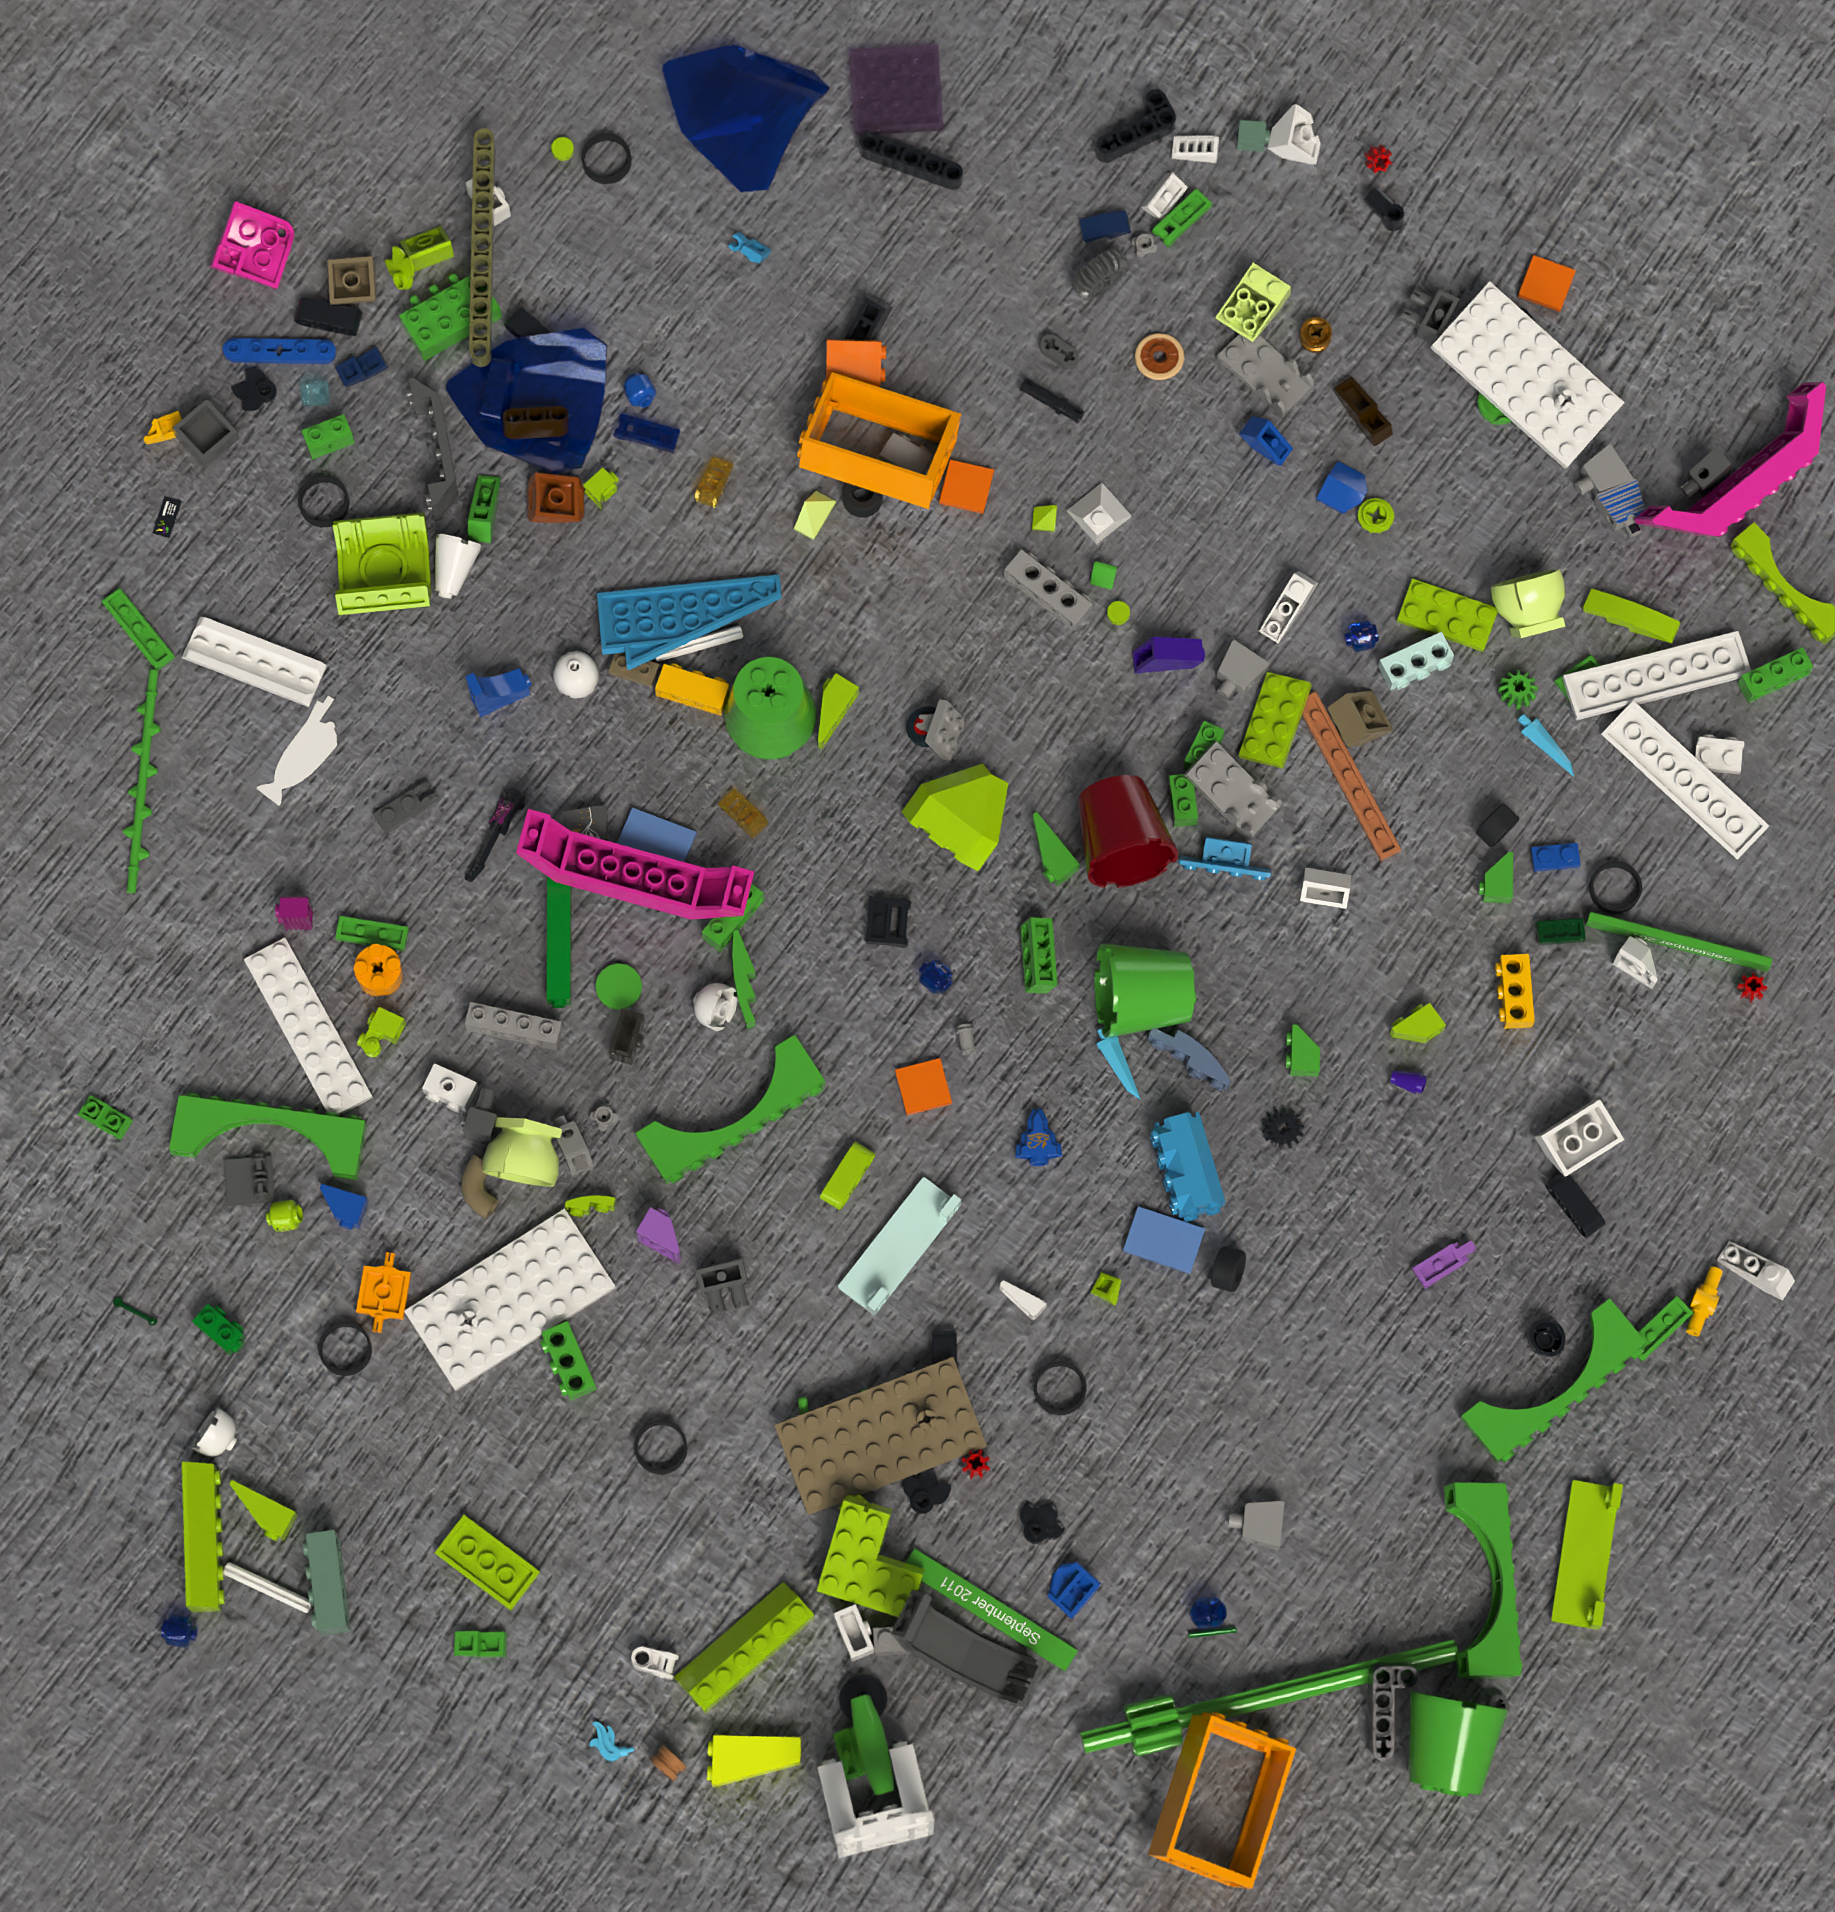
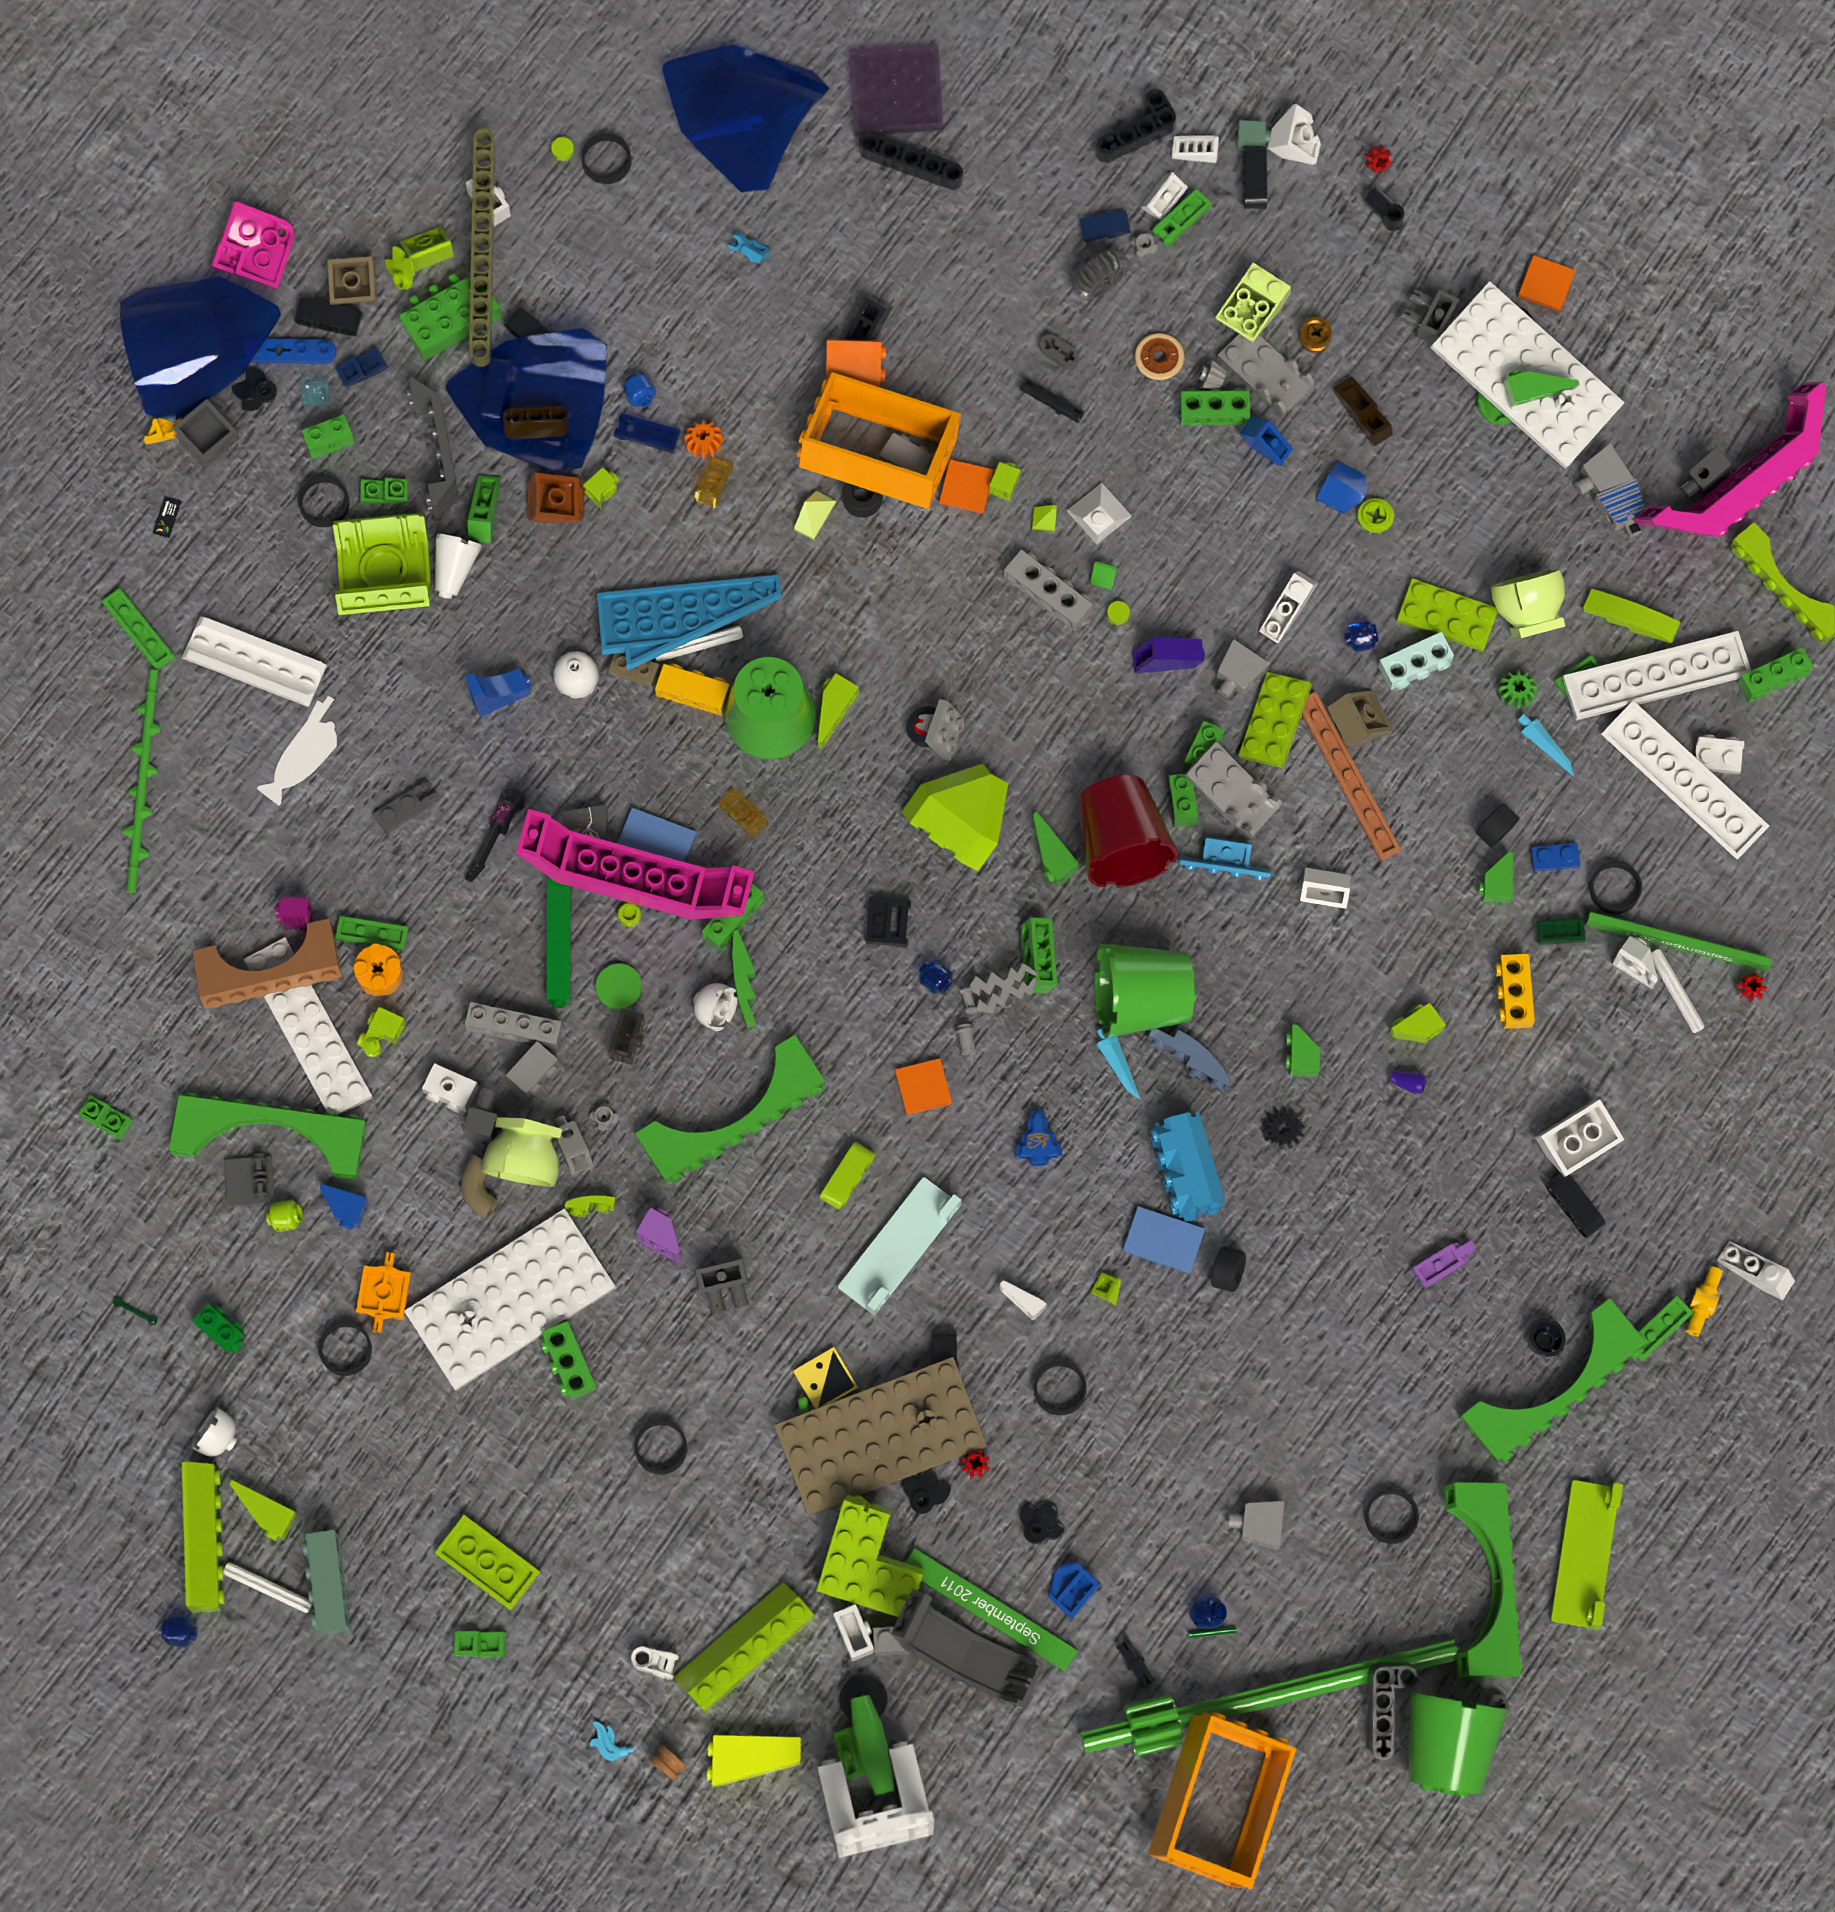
(191, 341): none -> clear blue windscreen
(311, 964): none -> medium nougat arch
(383, 492): none -> bright green slope
(533, 1070): none -> light grey brick
(629, 914): none -> lime tile
(702, 447): none -> orange gear
(825, 1379): none -> tile
(1005, 480): none -> lime brick
(1007, 986): none -> light grey piece
(1136, 1663): none -> black pin
(1208, 416): none -> bright green brick
(1211, 376): none -> light grey piece
(1255, 177): none -> black beam
(1395, 1492): none -> black tyre
(1534, 386): none -> bright green slope
(1677, 991): none -> white axle

